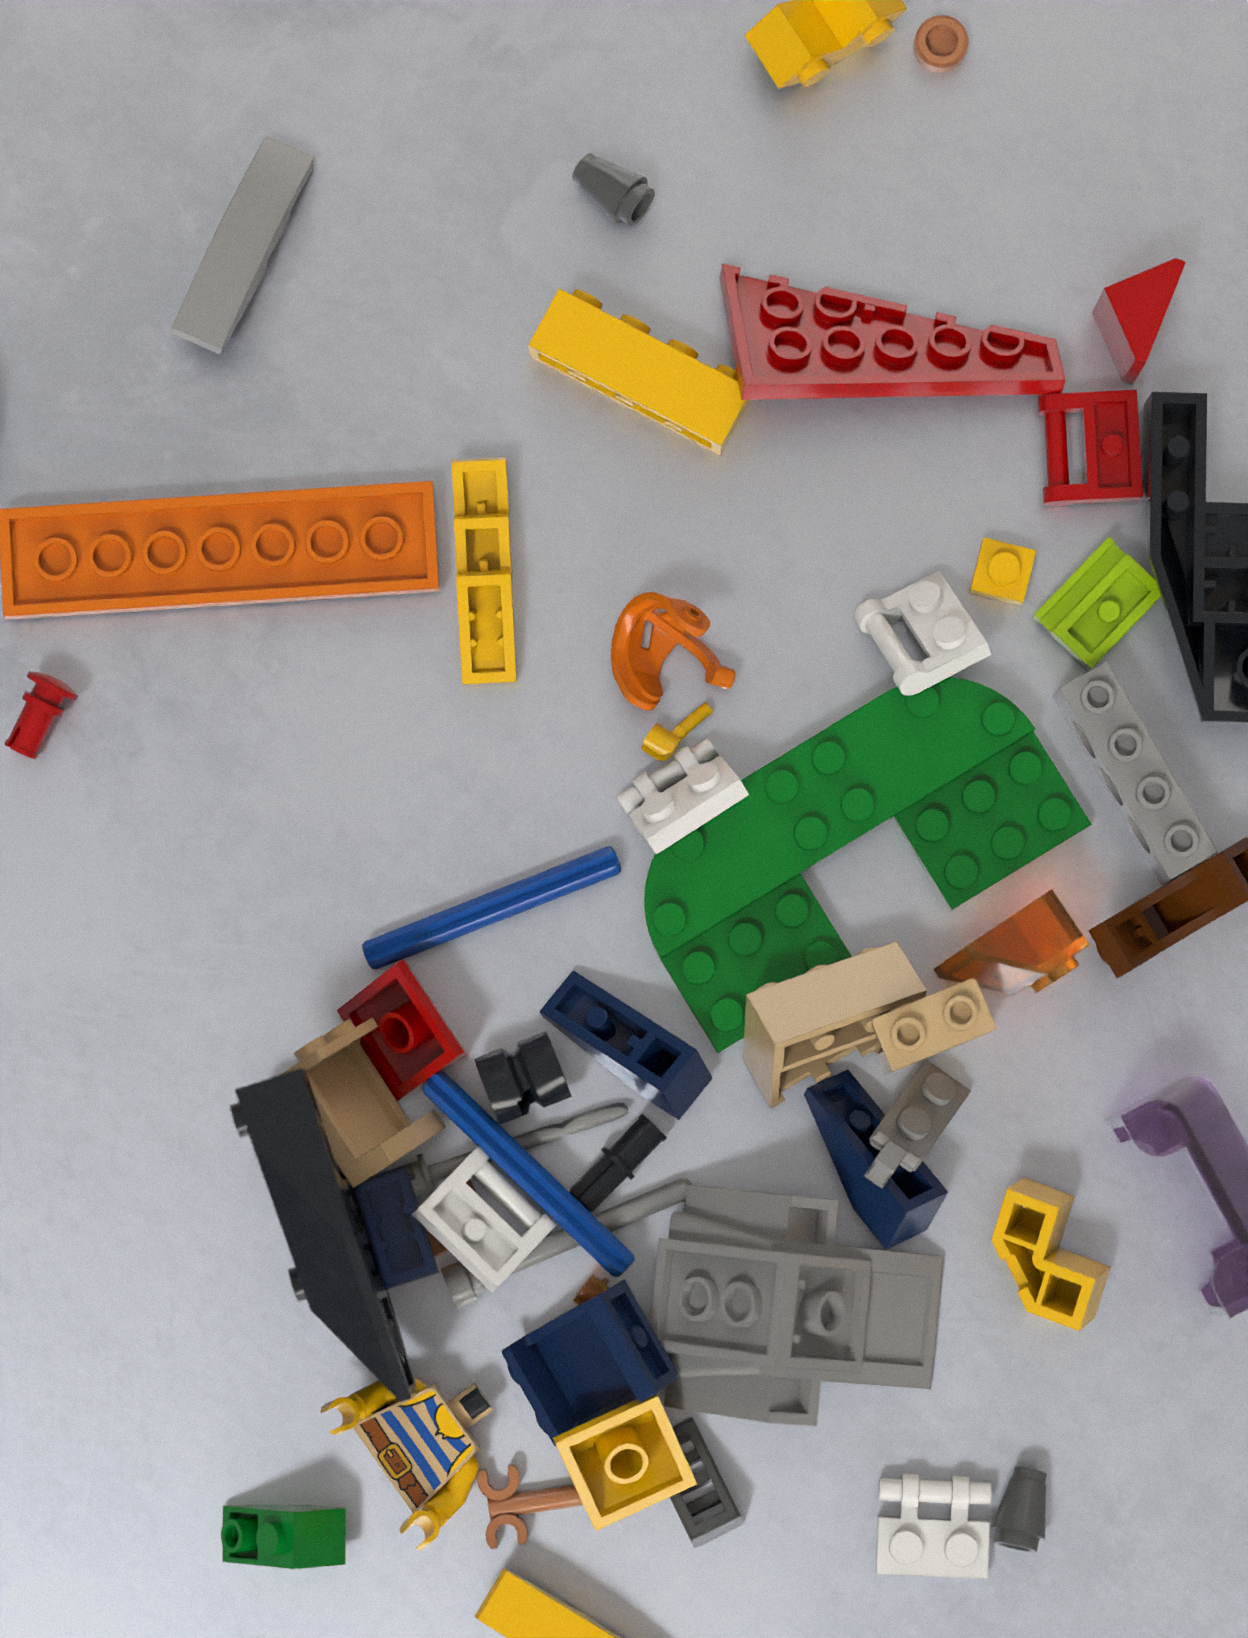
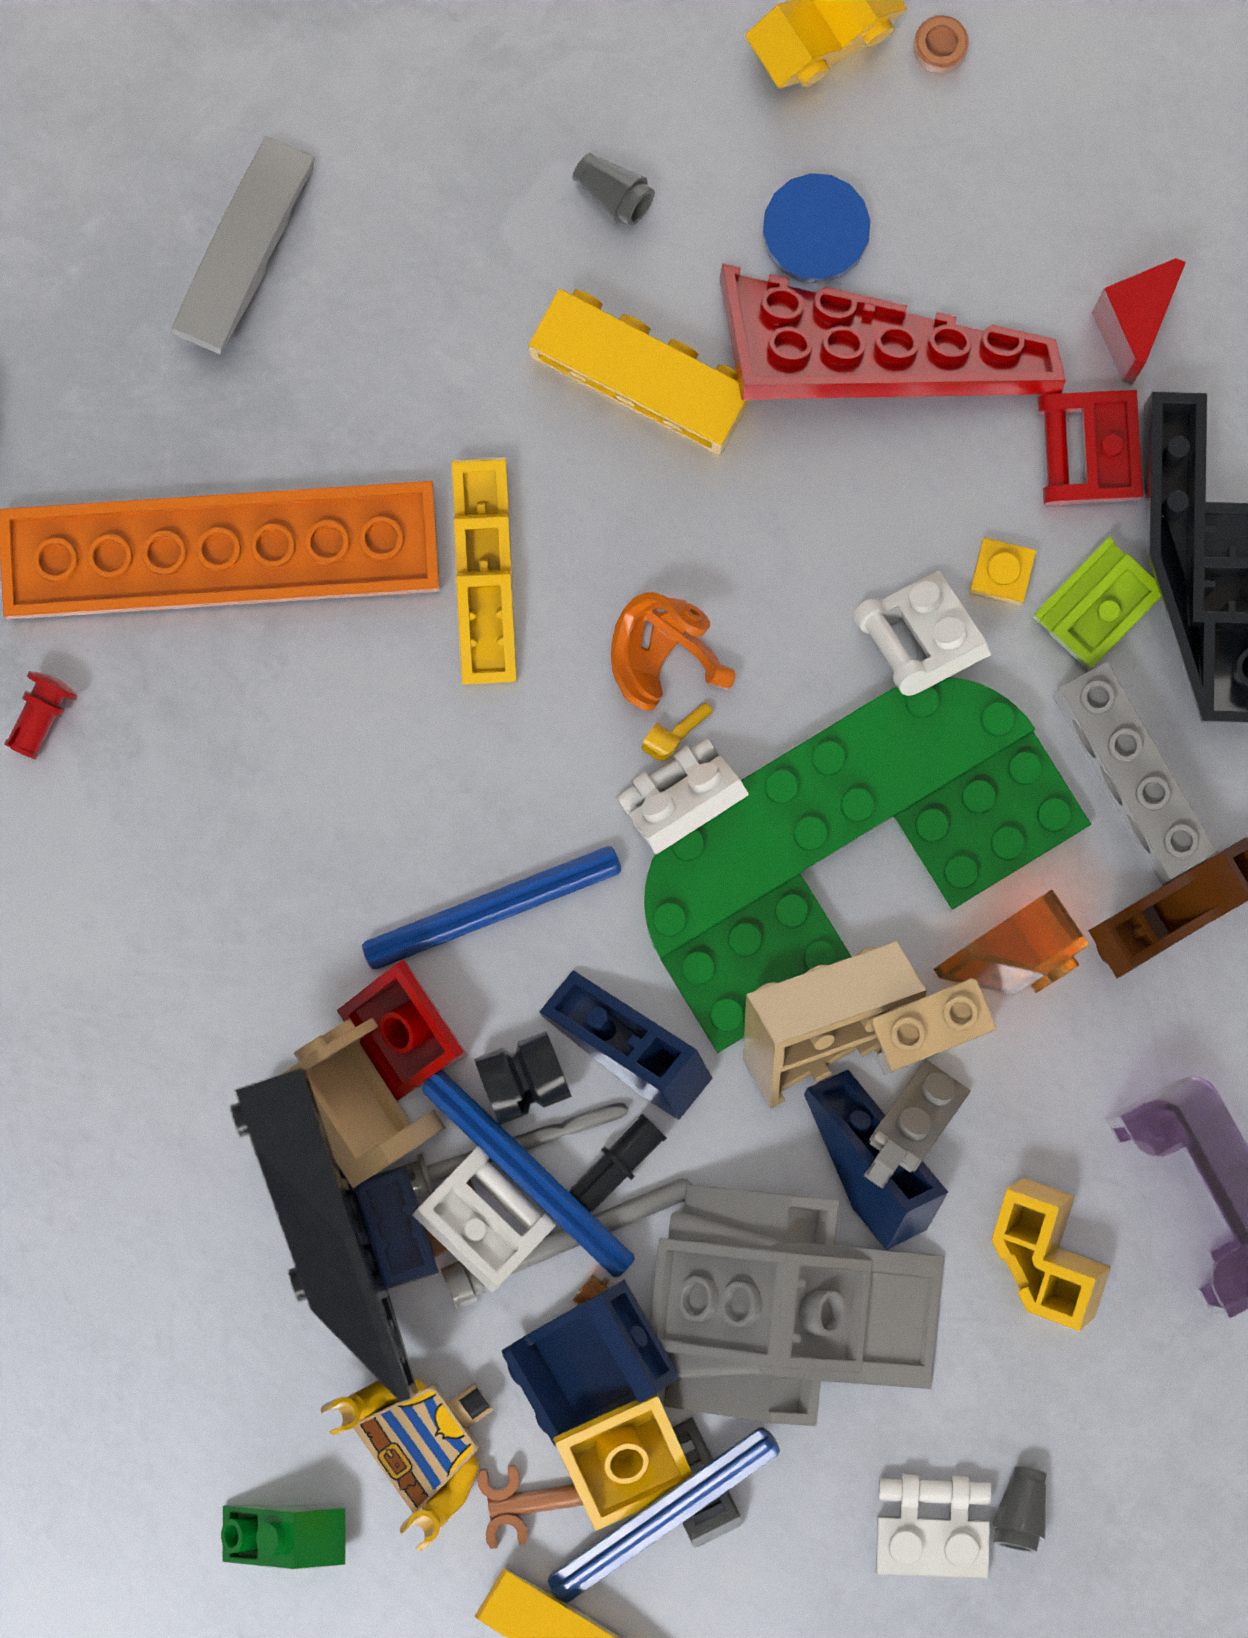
(664, 1515): none -> axle
(816, 227): none -> blue tile

